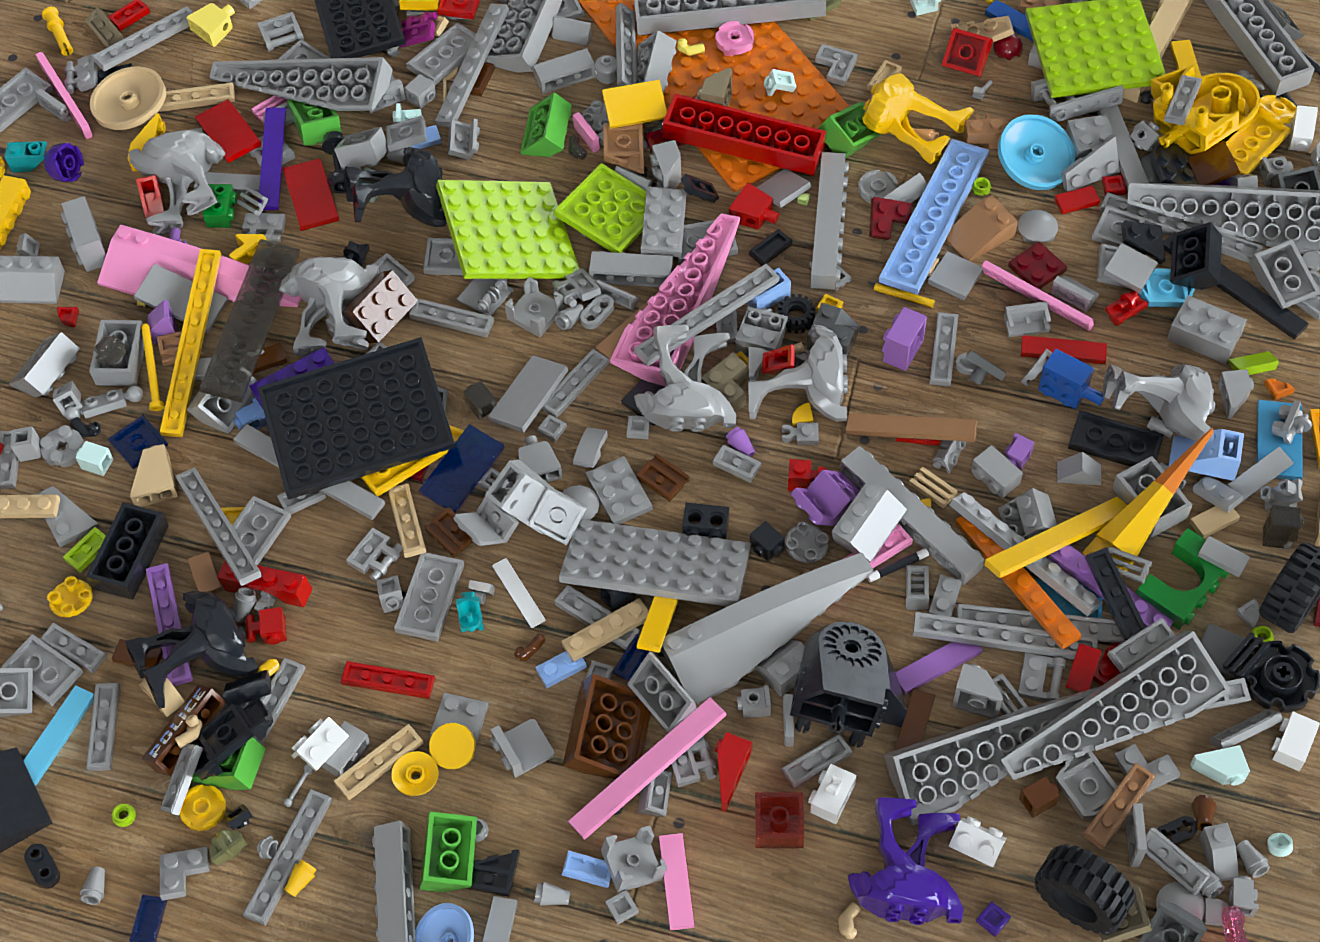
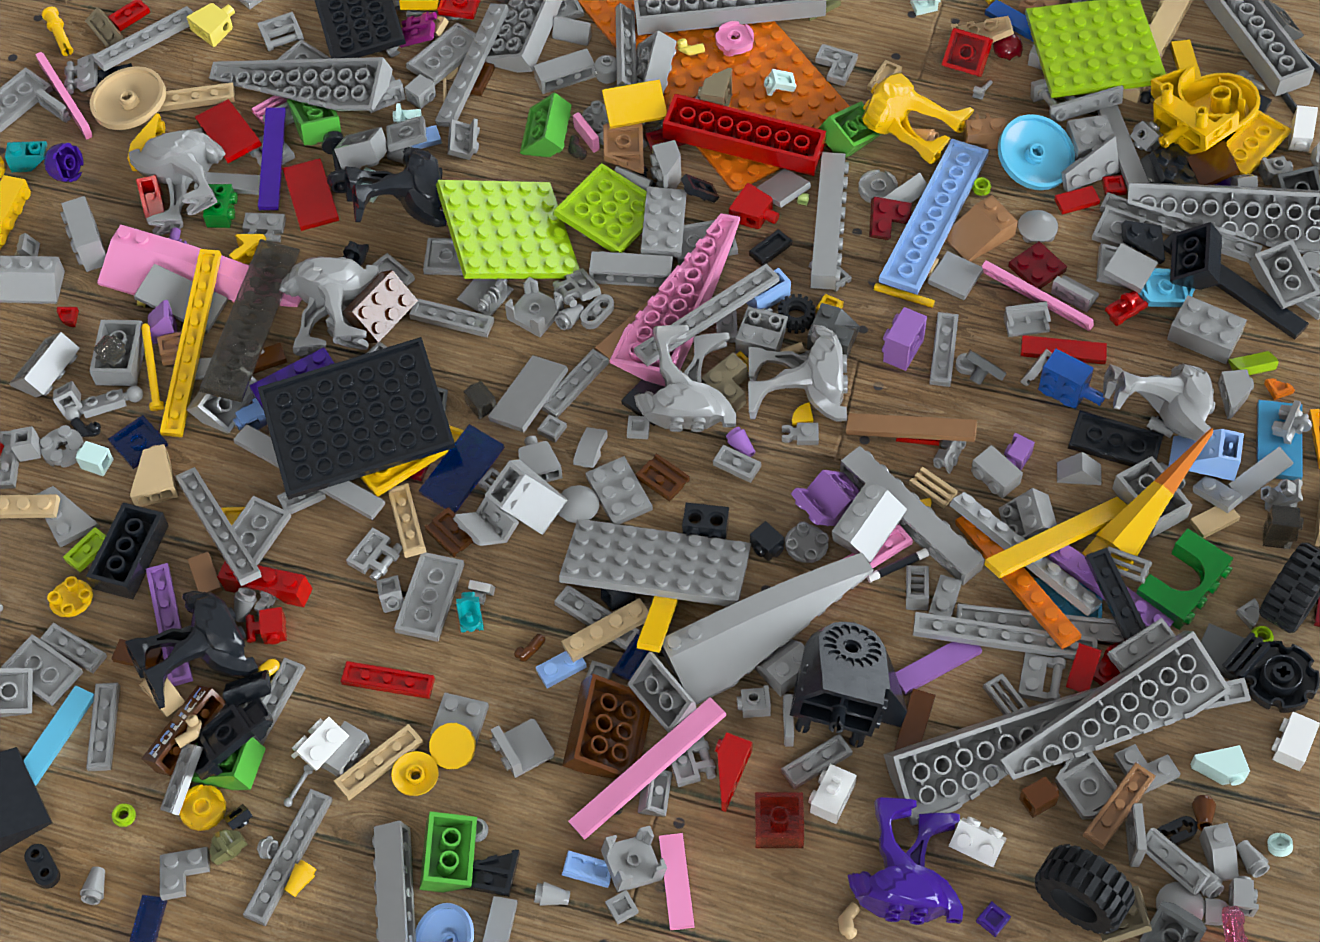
(246, 196): light grey tile -> none
(519, 593): white sticker -> none
(557, 515): tile -> none
(619, 296): light grey slope -> none
(779, 360): red slope -> none
(801, 474): red brick -> none
(977, 692): light grey slope -> none
(1182, 100): light grey tile -> none
(1224, 556): light grey tile -> none
(1246, 729): light grey tile -> none
(1276, 109): yellow tile -> none

